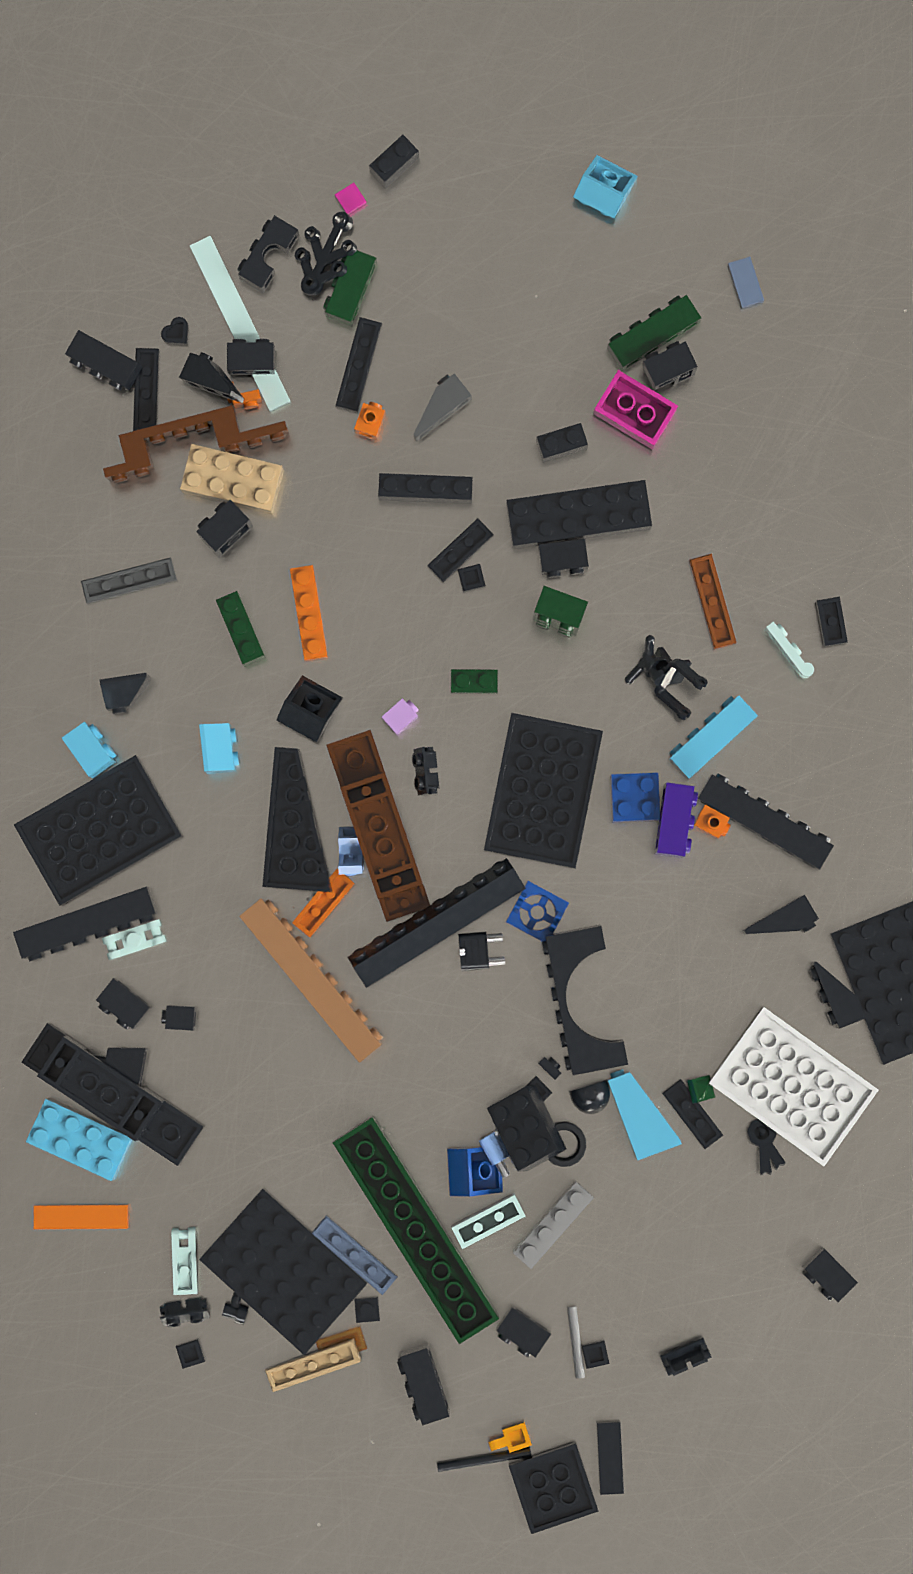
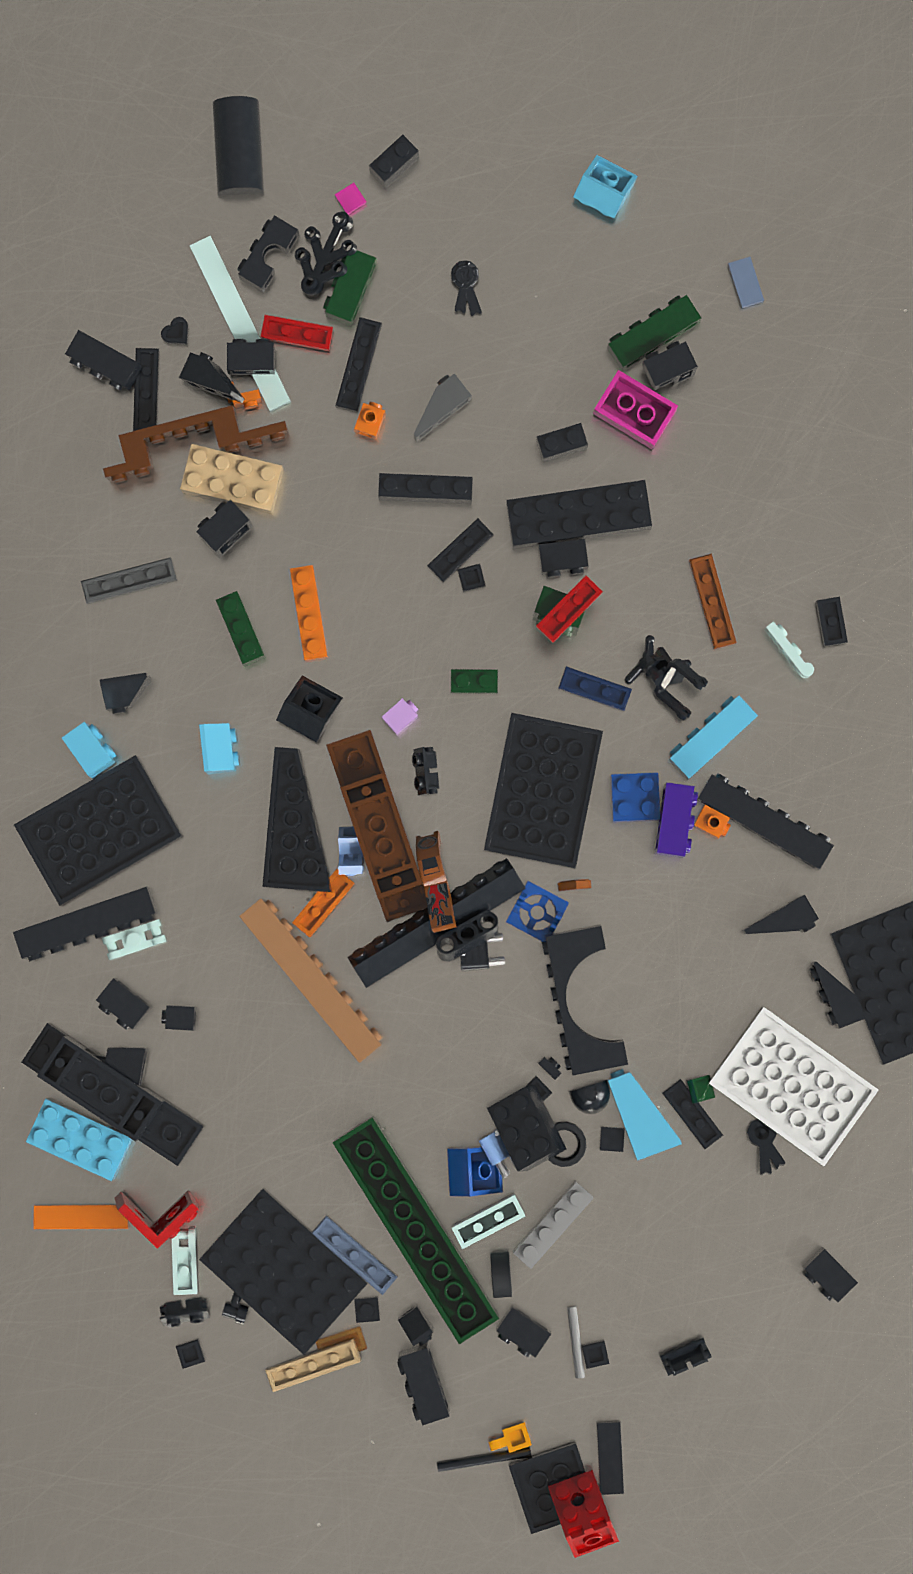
(167, 1225): none -> red bracket
(238, 145): none -> black brick
(297, 332): none -> red plate
(416, 1326): none -> black slope
(435, 882): none -> piece
(465, 276): none -> black piece
(472, 926): none -> black beam
(501, 1274): none -> black tyre
(569, 609): none -> red plate
(574, 884): none -> dark orange tile
(586, 1525): none -> red bracket
(595, 688): none -> dark blue tile
(612, 1139): none -> black tile

